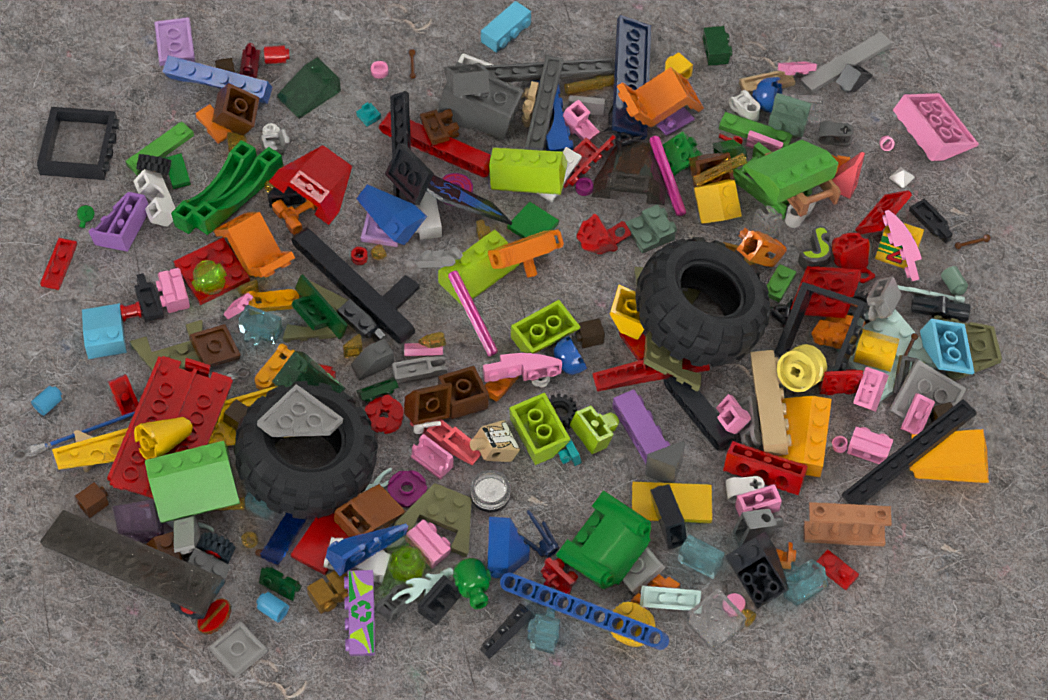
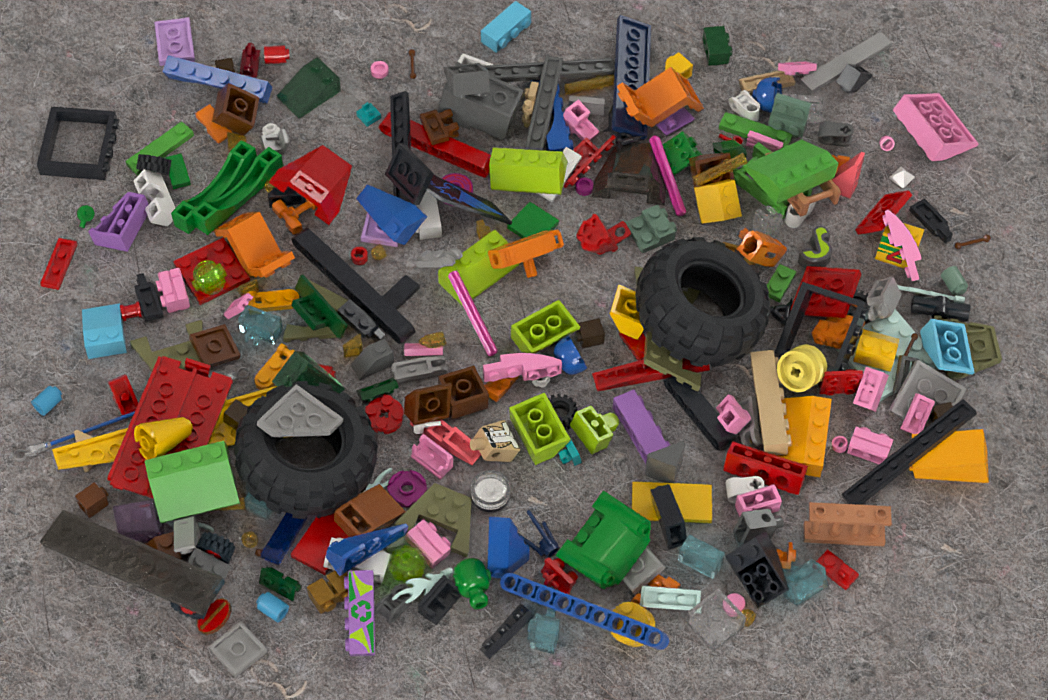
(852, 252): red piece -> none

